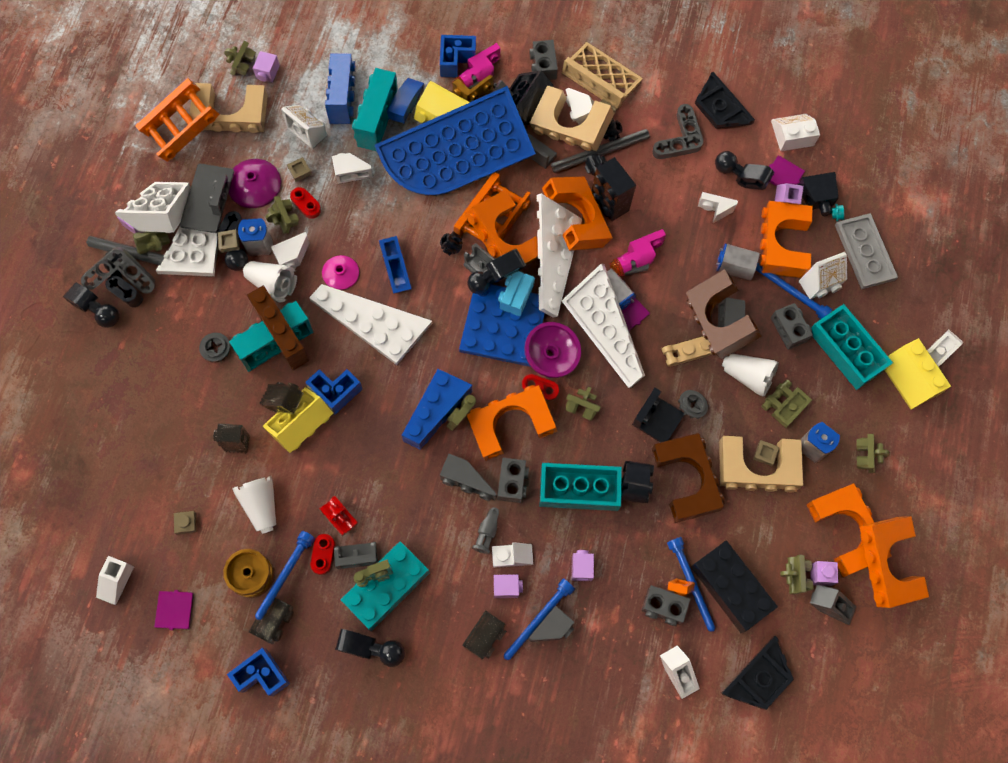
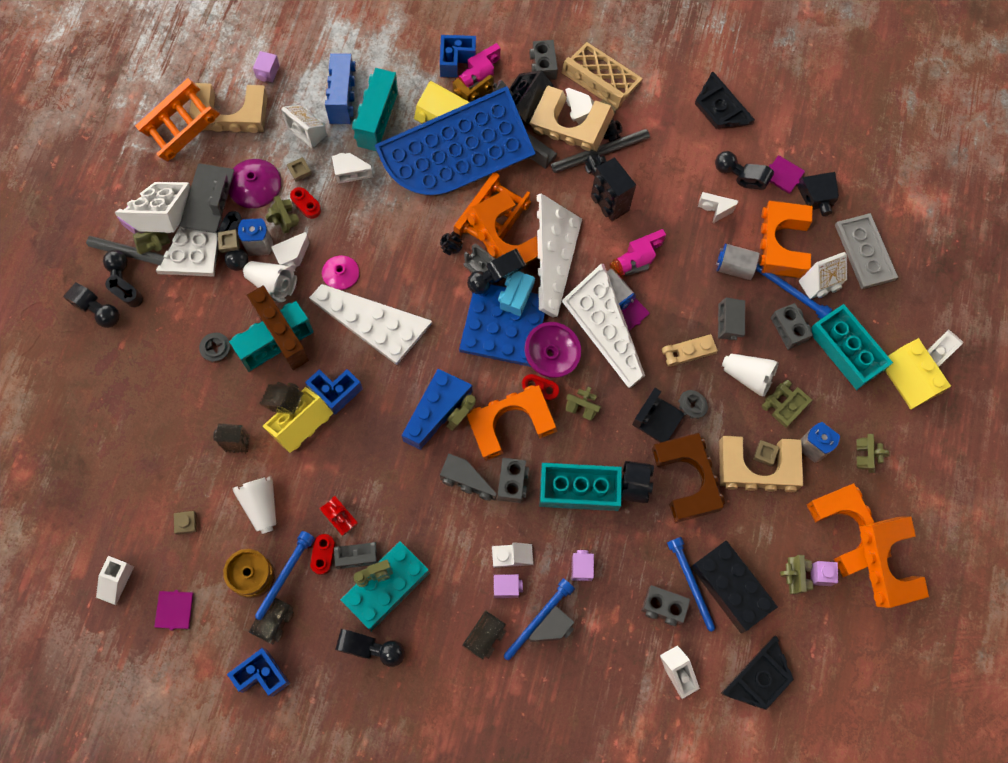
(121, 265): dark grey beam -> none
(244, 53): olive hips -> none
(395, 264): blue slope -> none
(405, 100): blue slope -> none
(487, 530): dark grey piece -> none
(578, 194): orange arch -> none
(681, 586): orange plate -> none
(686, 139): dark grey beam -> none
(704, 299): arch -> none
(789, 193): lavender brick -> none
(795, 131): white slope -> none
(833, 604): dark grey slope -> none
(838, 212): teal plate -> none

